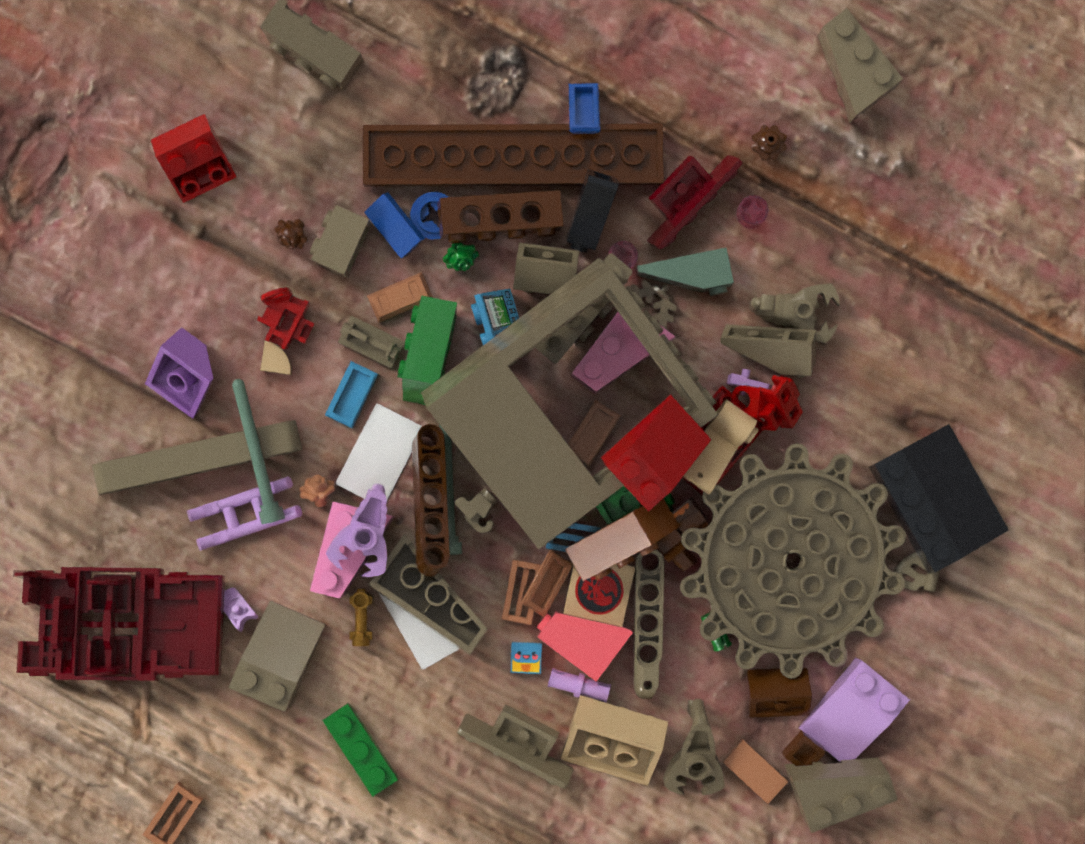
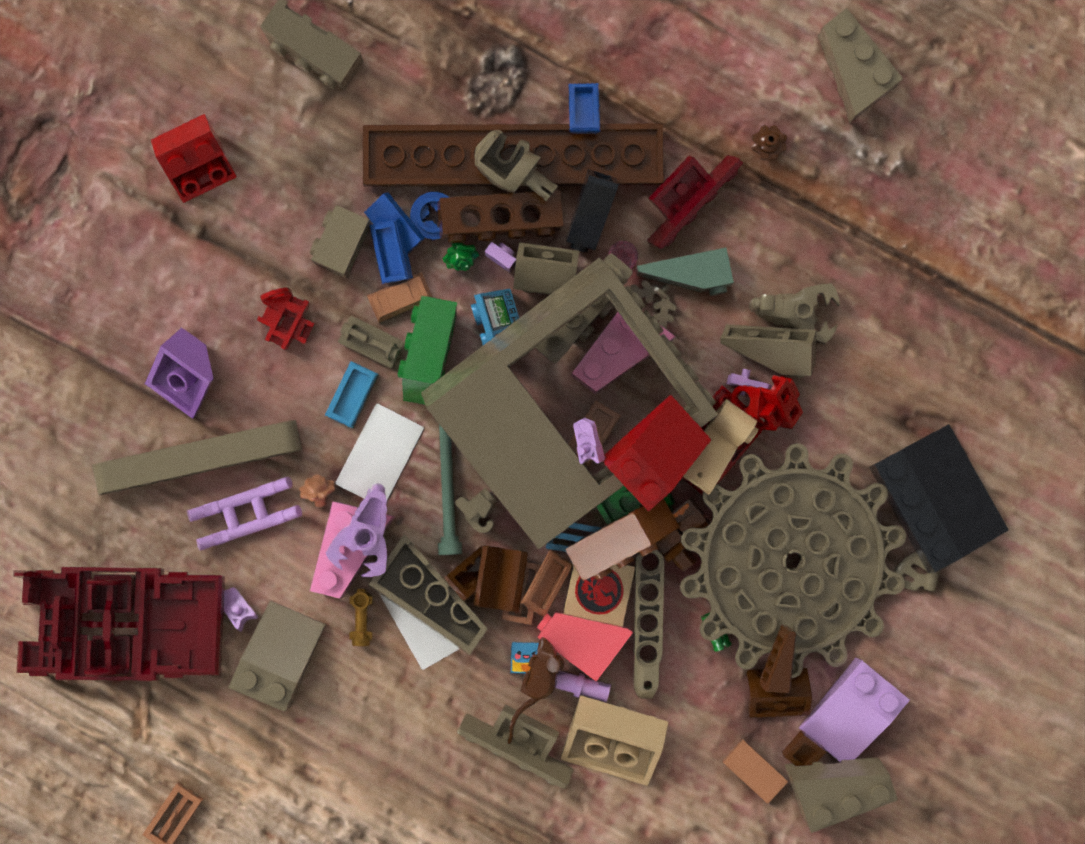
(270, 509): sand green piece -> none
(275, 360): tan tile -> none
(291, 234): reddish brown plant -> none
(360, 749): green plate -> none
(391, 251): none -> blue tile
(423, 512): reddish brown beam -> none
(465, 575): none -> reddish brown slope
(500, 578): none -> reddish brown panel
(501, 255): none -> lavender plate
(512, 172): none -> dark tan piece
(540, 679): none -> reddish brown animal
(588, 441): none -> lavender piece
(697, 756): dark tan animal -> none
(753, 206): clear pink wheel -> none
(779, 666): none -> reddish brown slope

